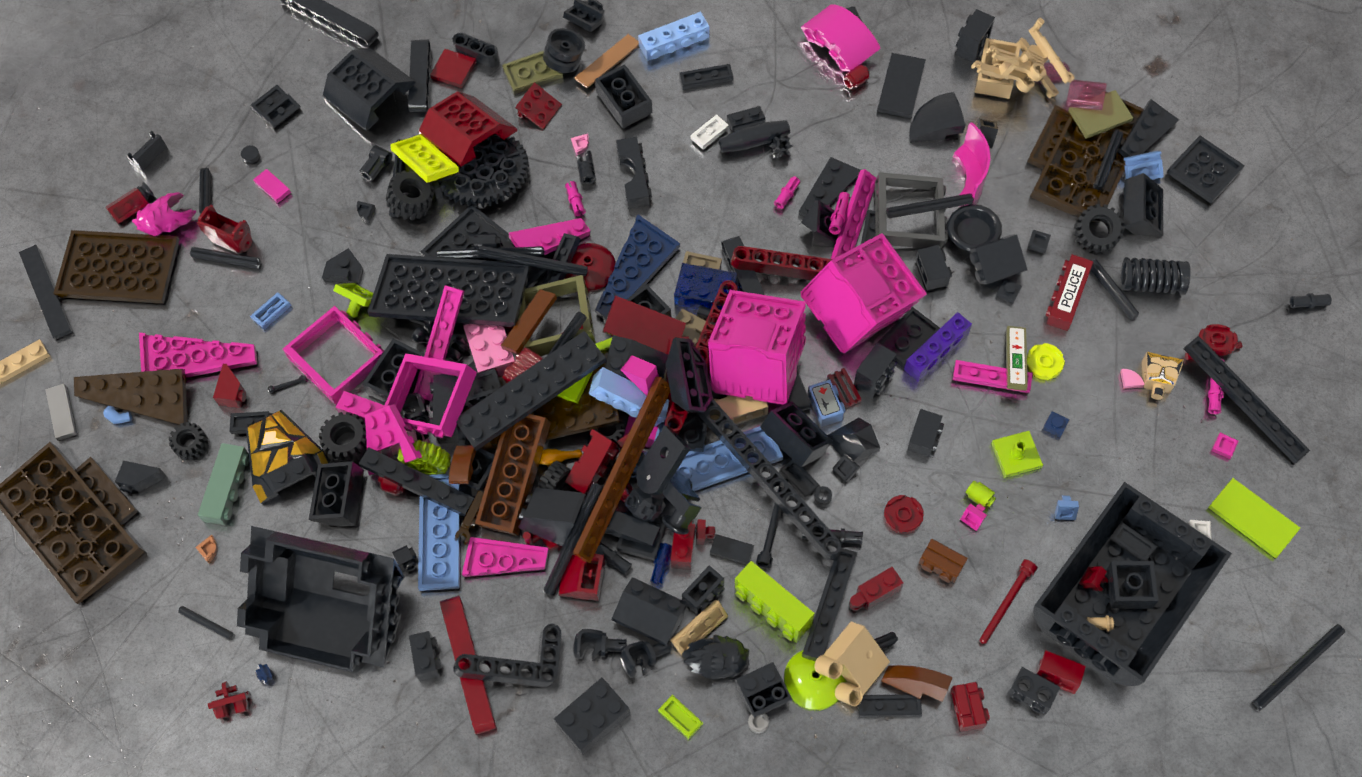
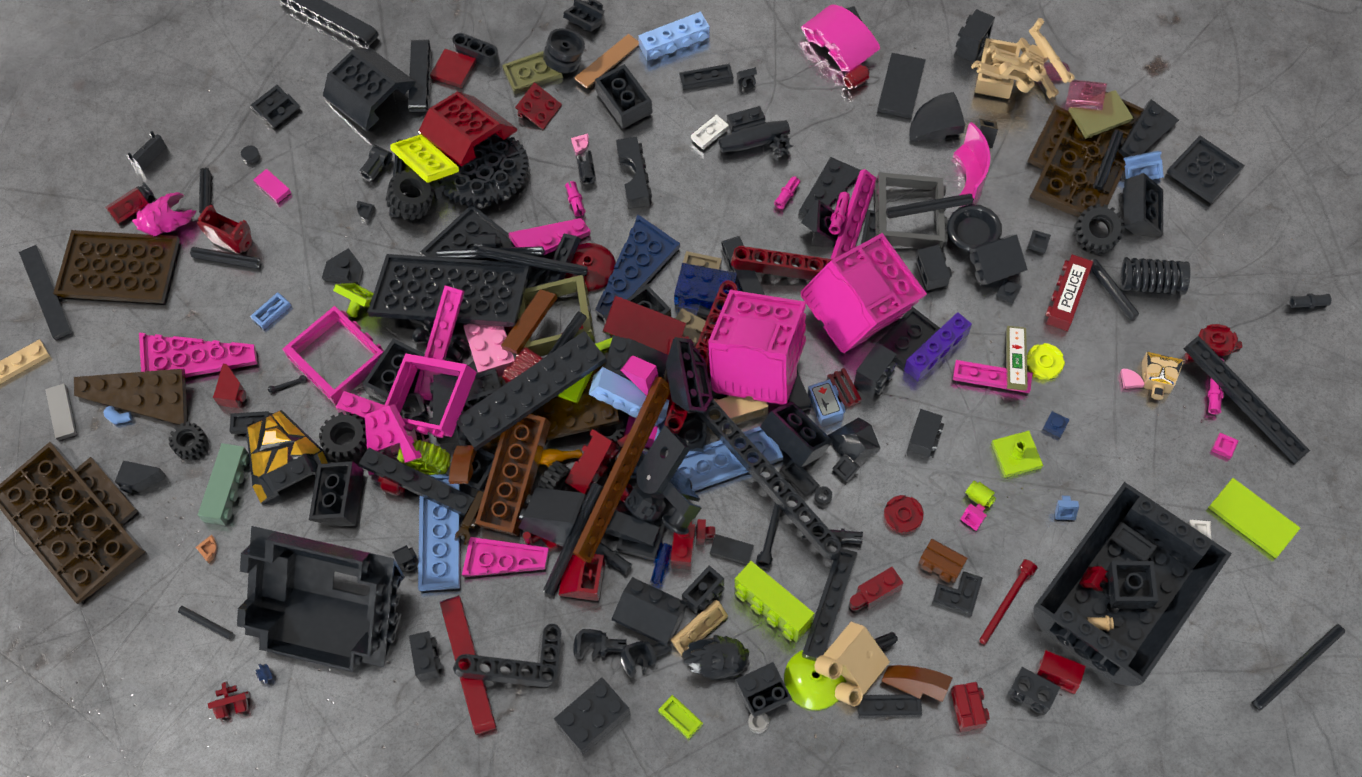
(747, 74): none -> black tile
(960, 599): none -> black tile

